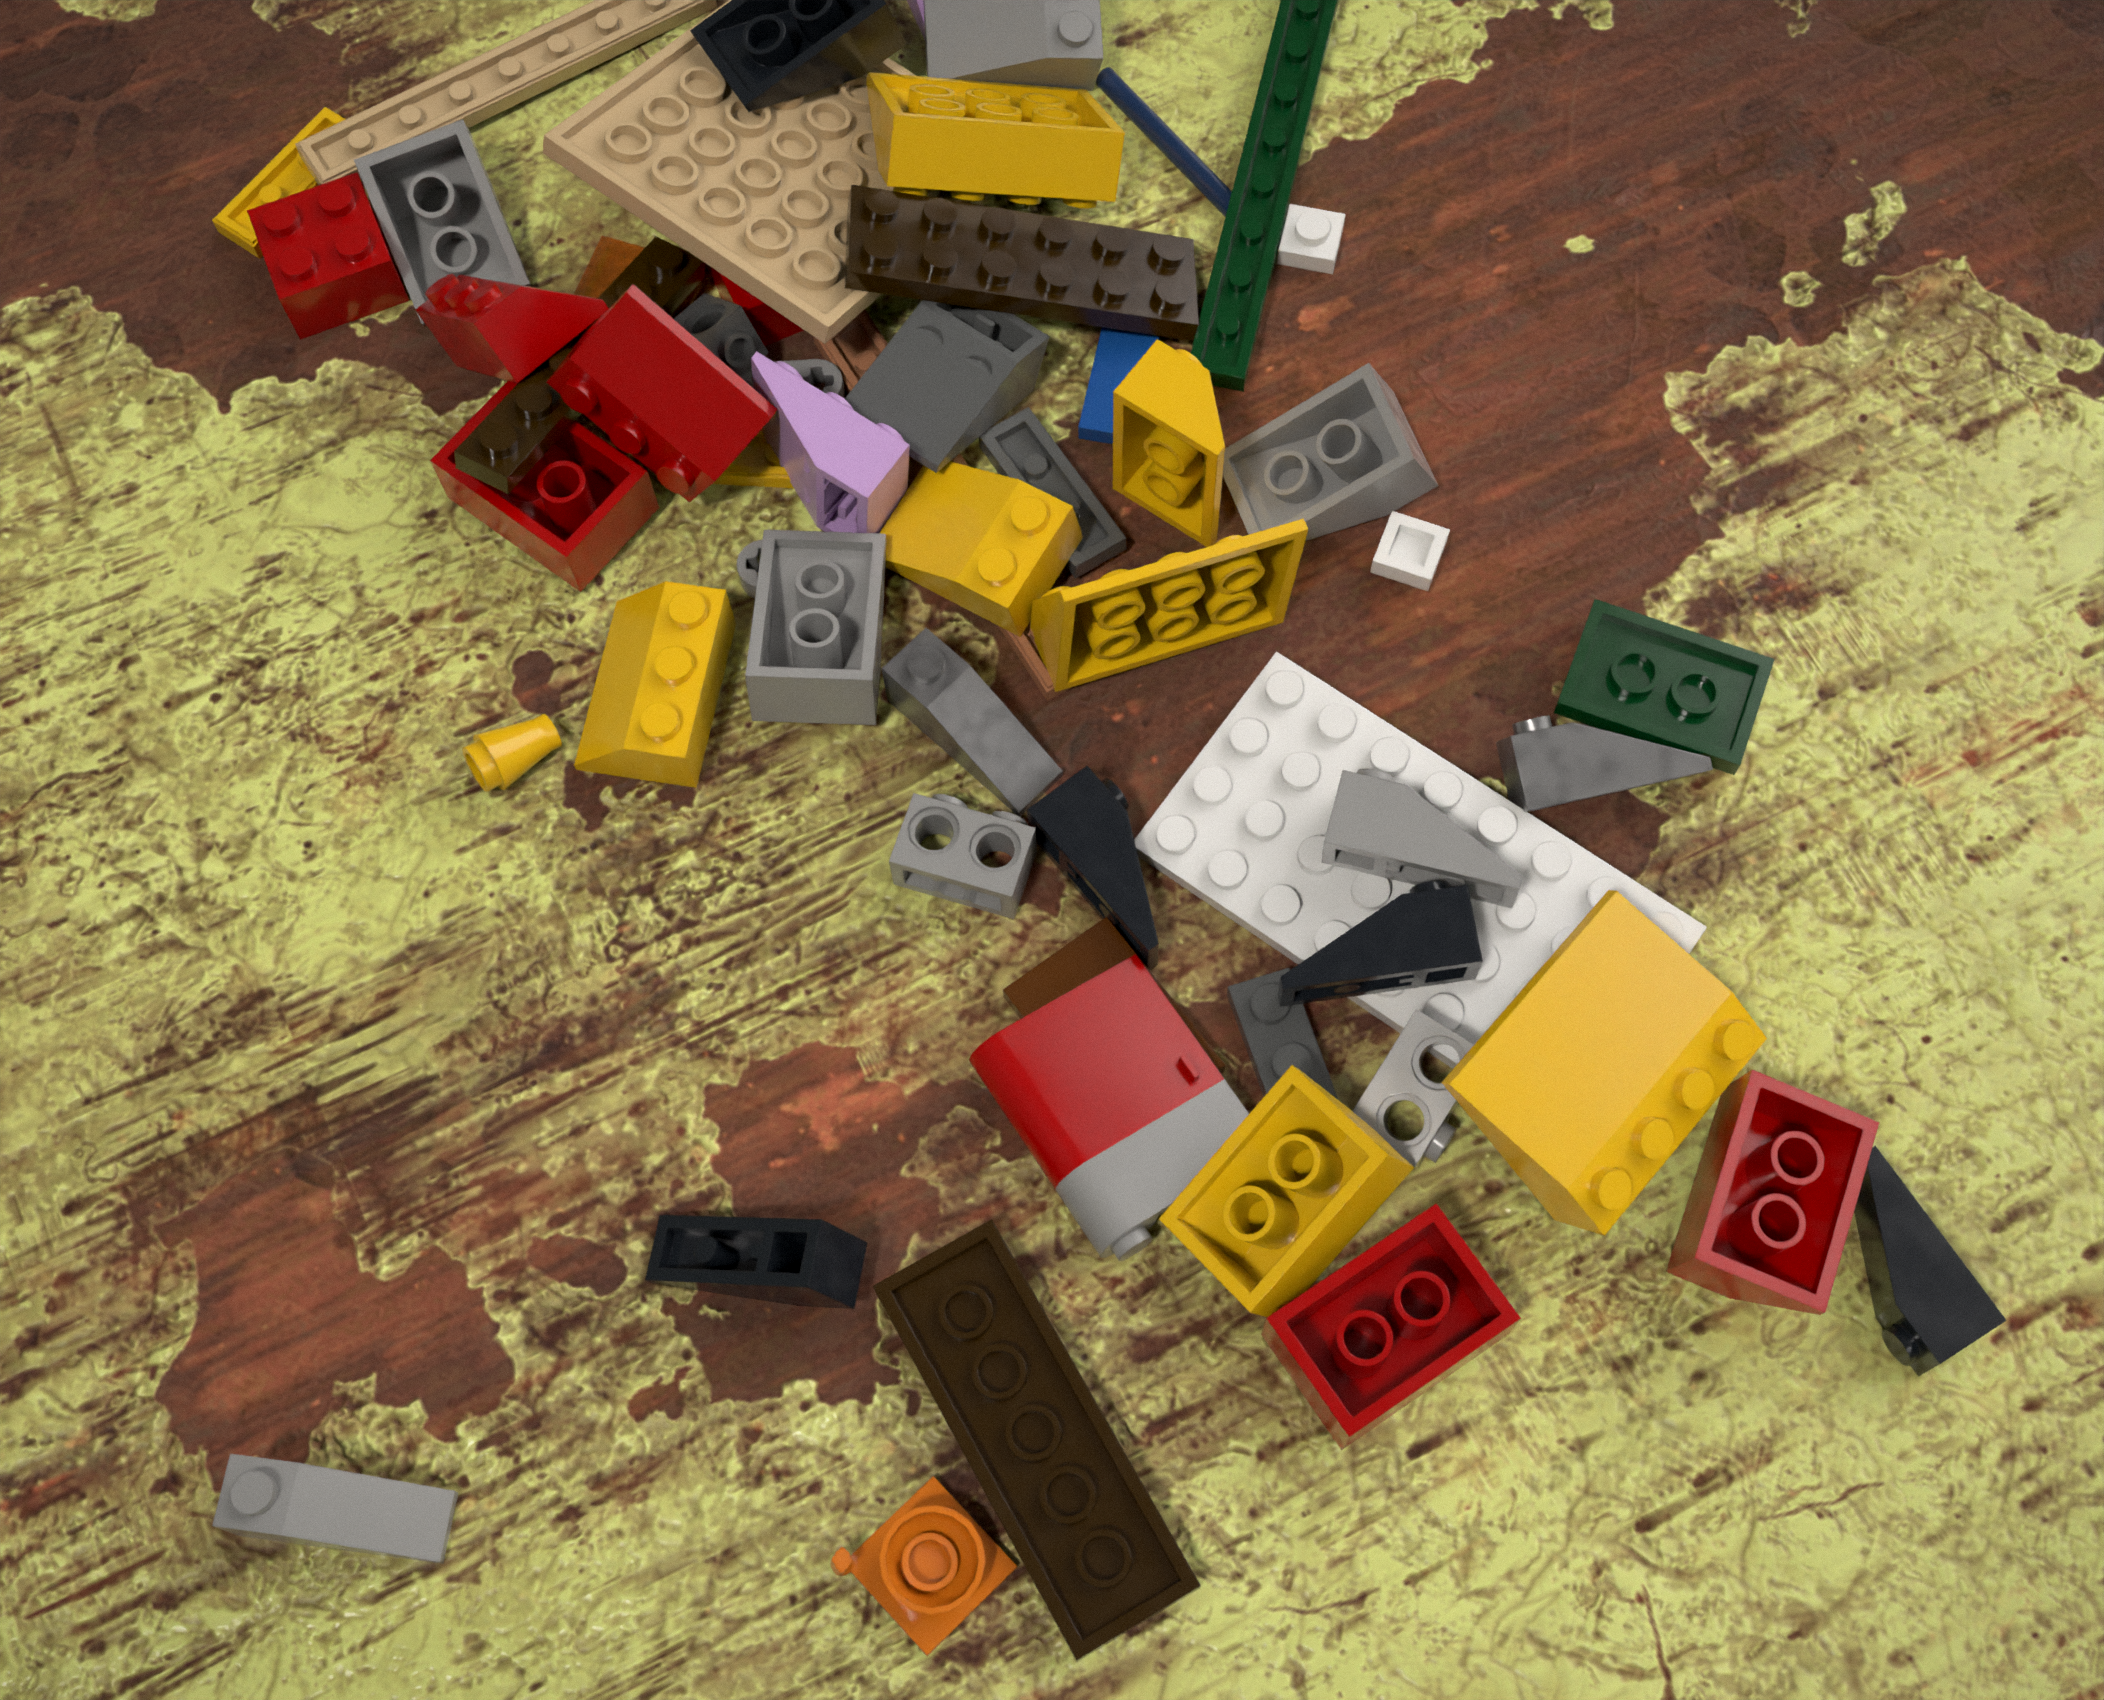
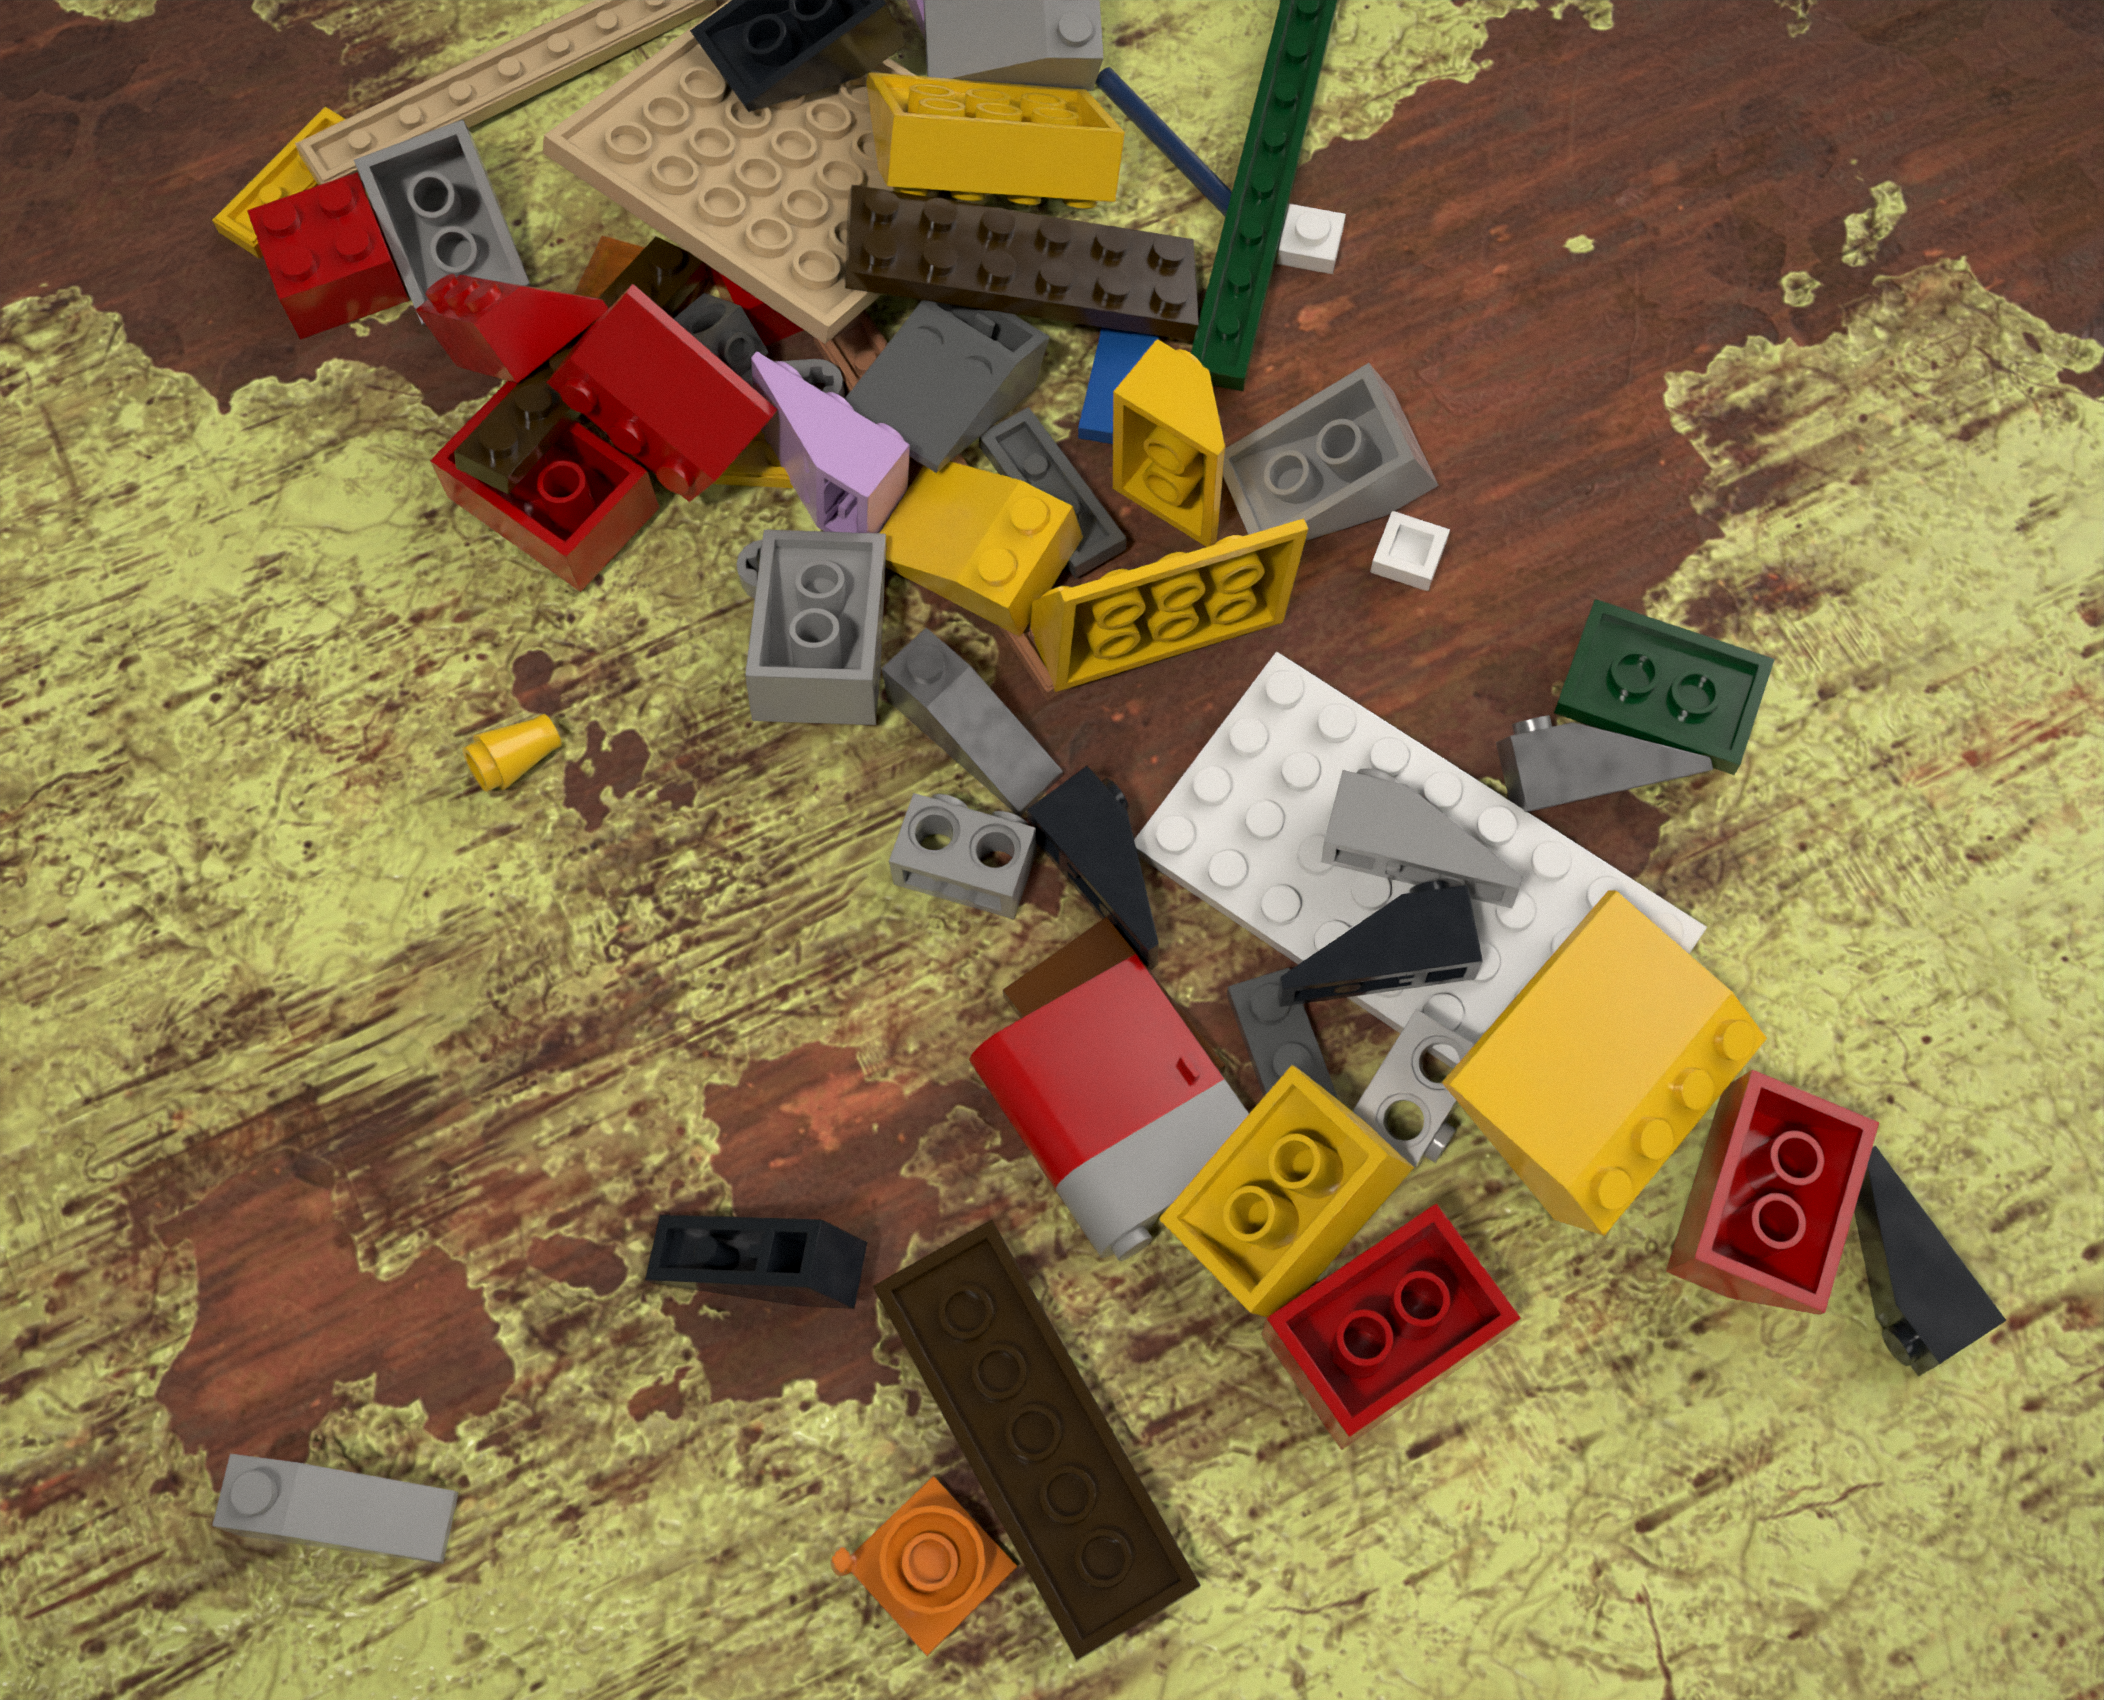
(658, 684): yellow slope -> none

